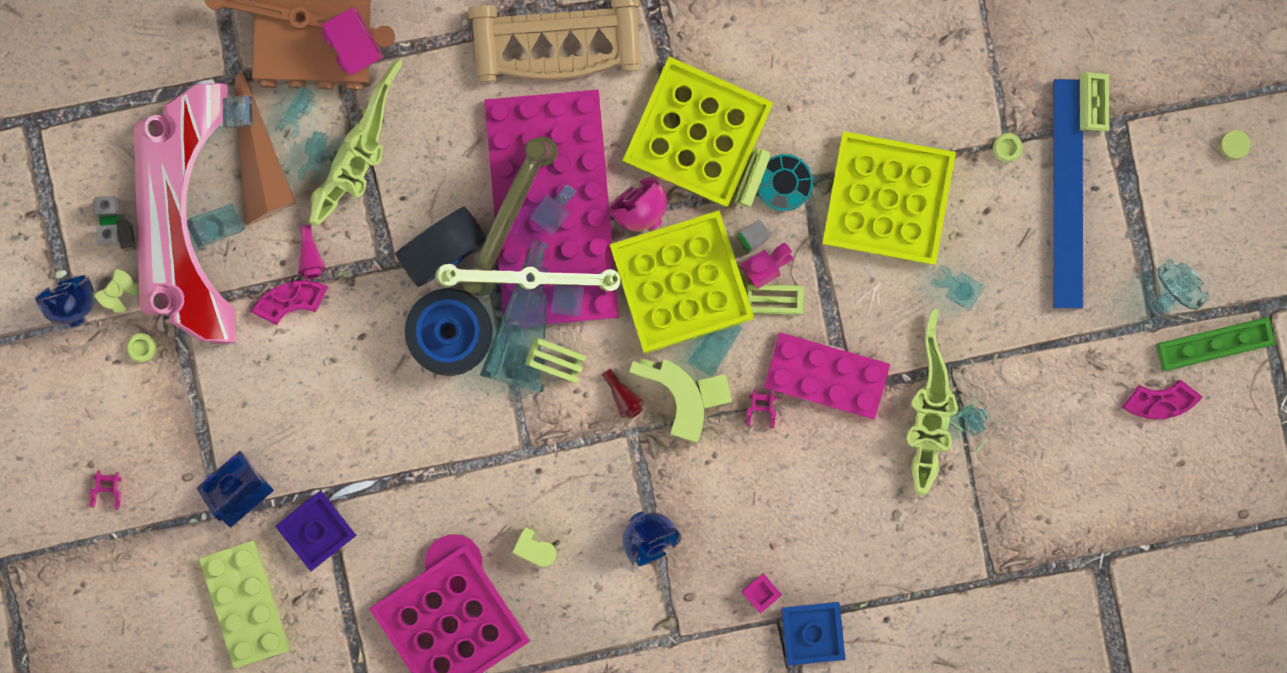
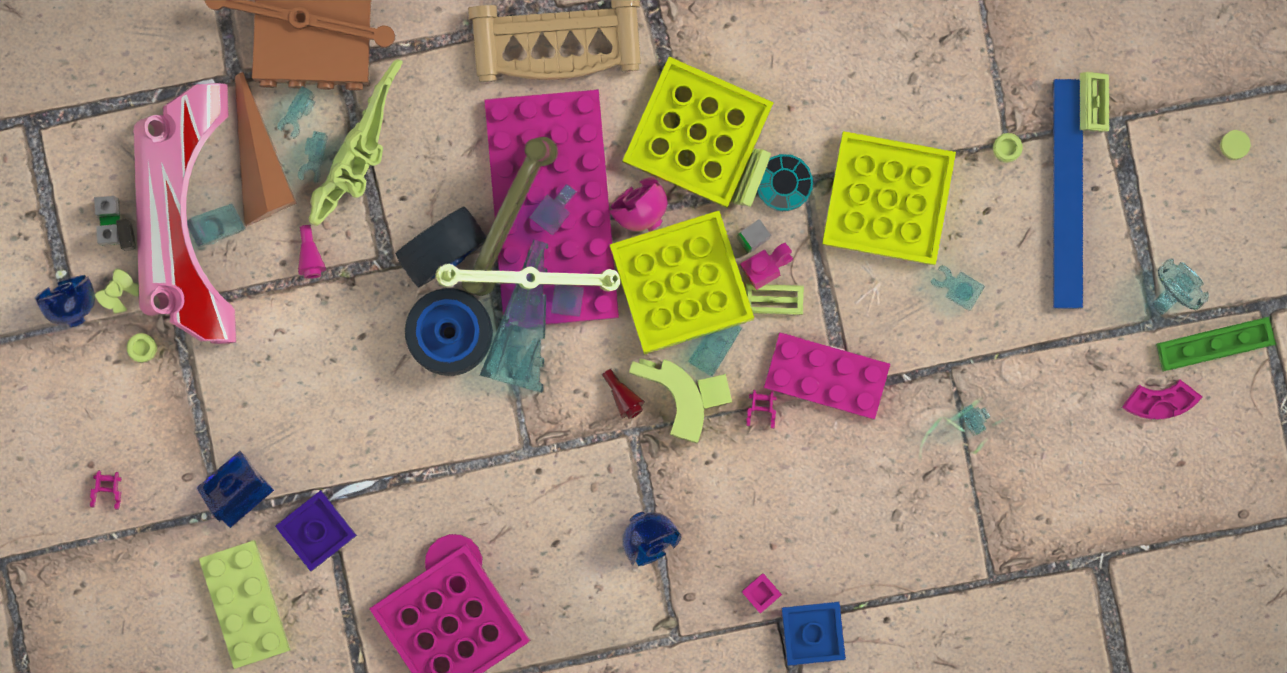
(237, 111): clear light blue plate -> none
(289, 298): dark pink tile -> none
(351, 41): dark pink brick -> none
(537, 552): yellowish green leg -> none
(575, 366): yellowish green tile -> none
(934, 408): yellowish green animal -> none

